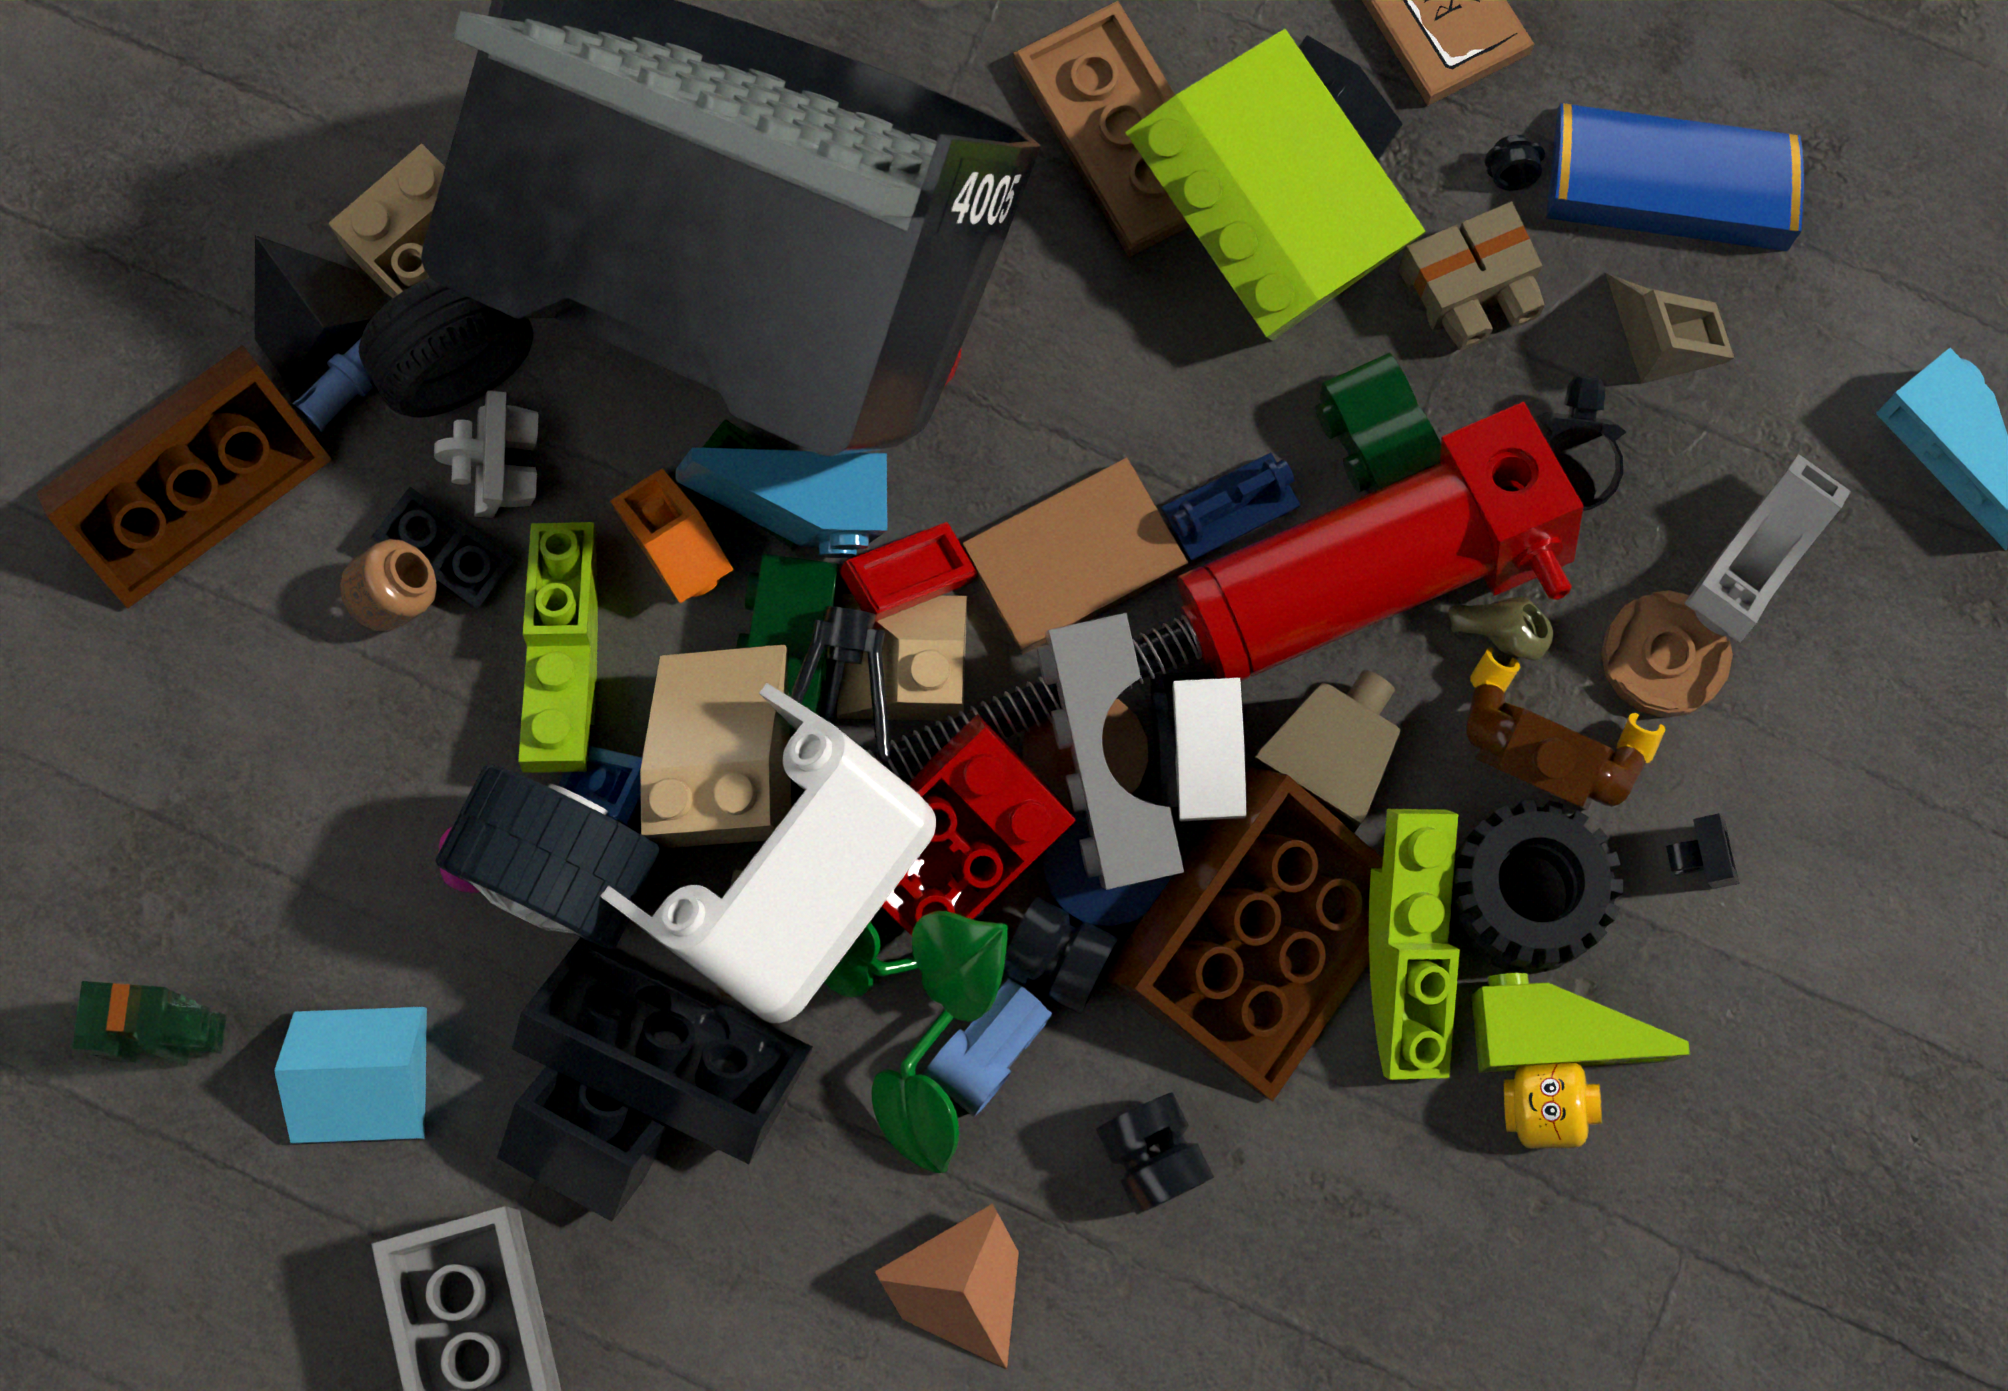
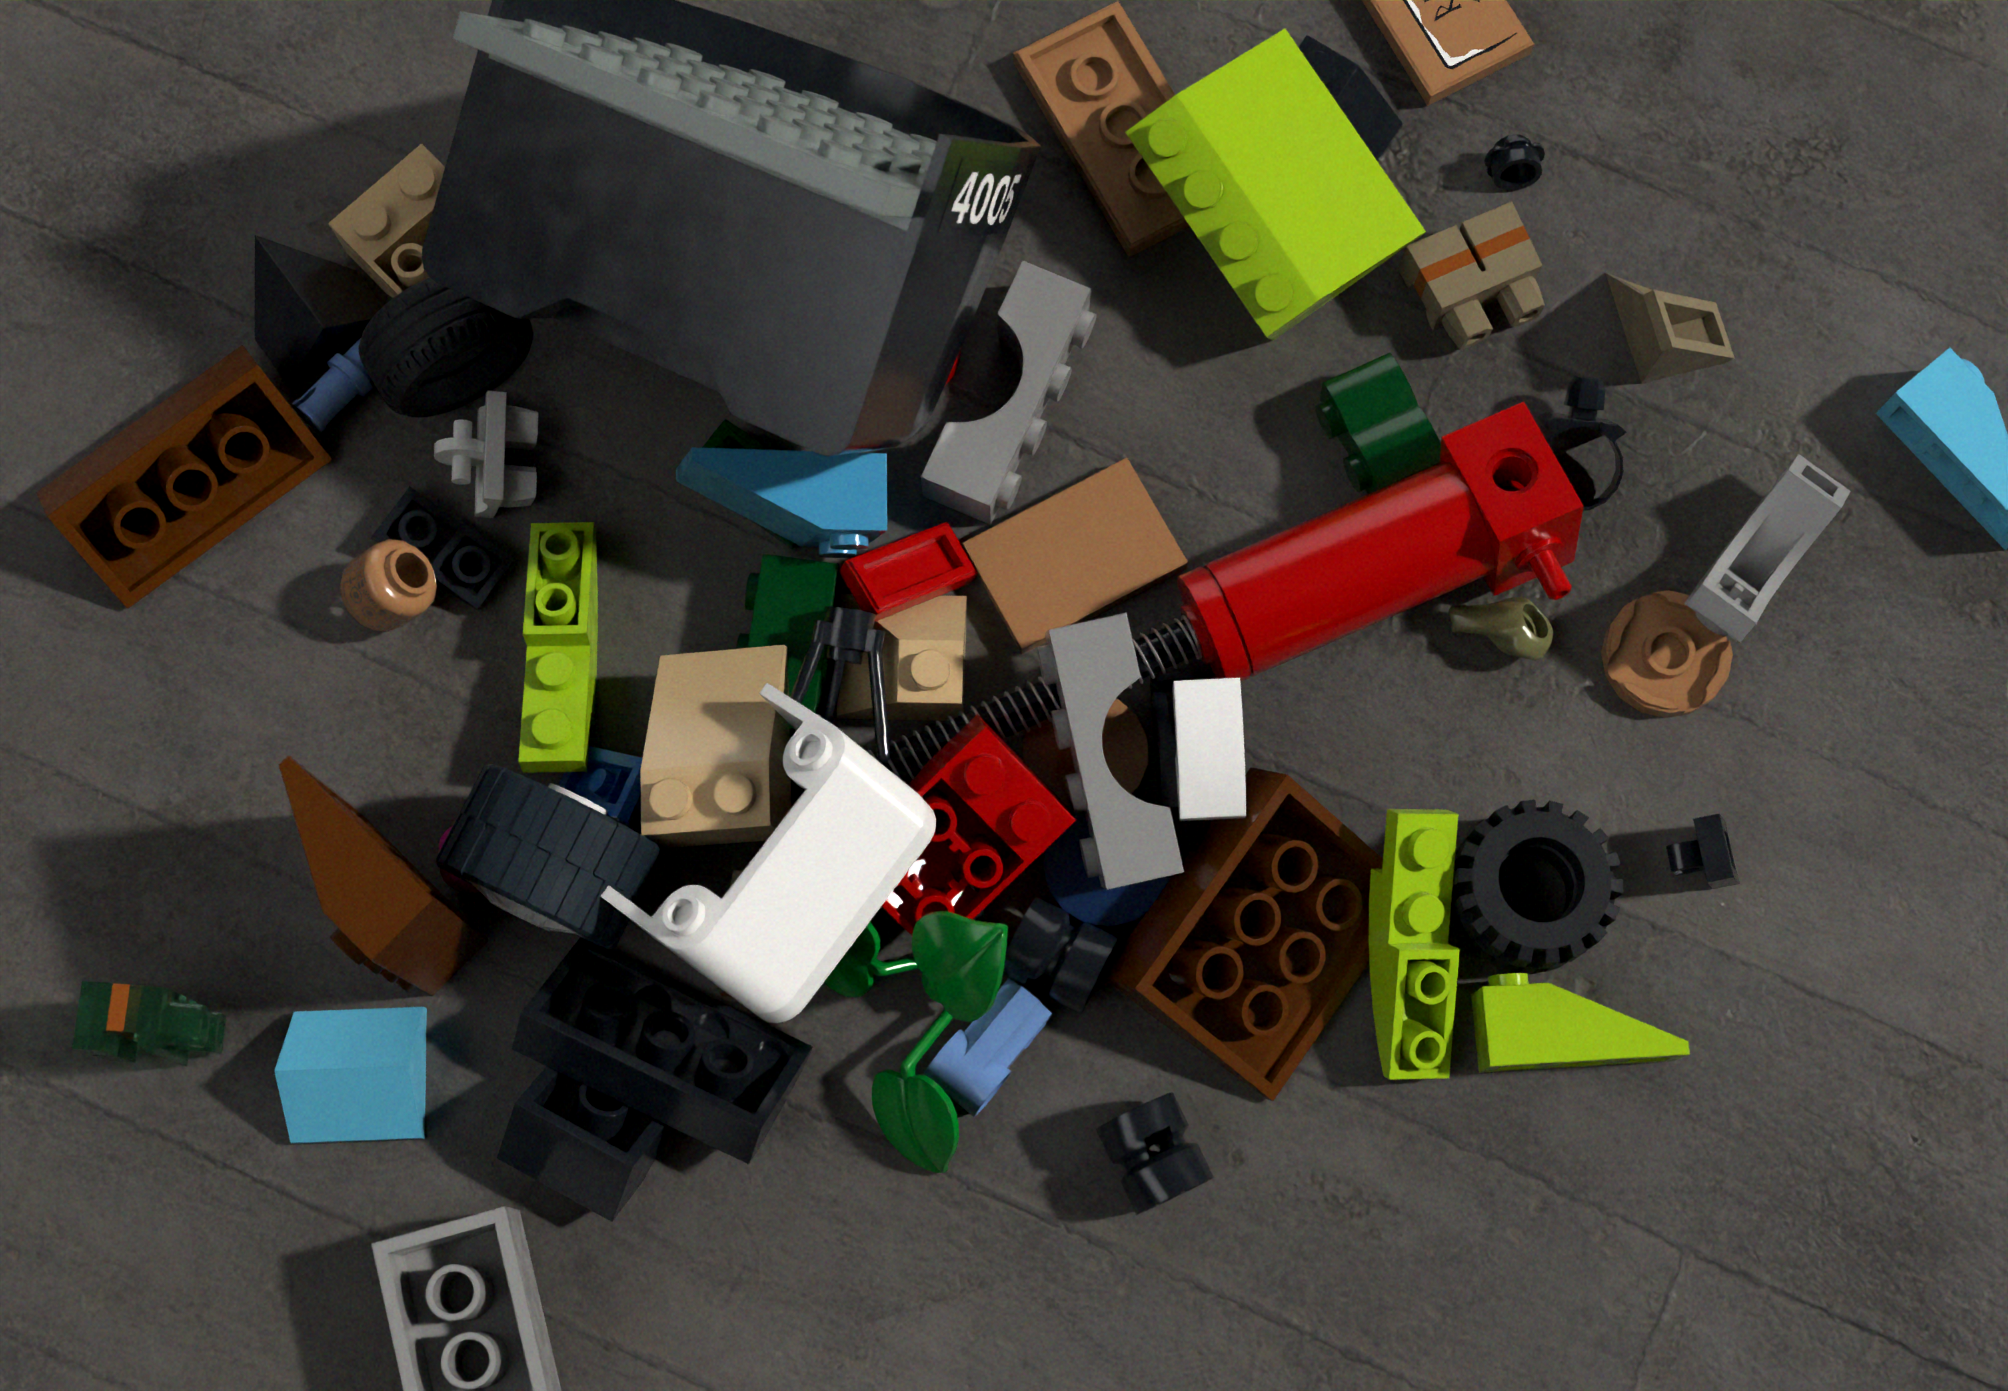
(374, 894): none -> reddish brown slope
(672, 536): orange slope -> none
(960, 1285): nougat slope -> none
(978, 459): none -> light grey arch
(1232, 505): dark blue hinge -> none
(1337, 746): dark tan torso -> none
(1548, 752): reddish brown torso -> none
(1551, 1105): yellow head -> none
(1676, 177): blue slope -> none

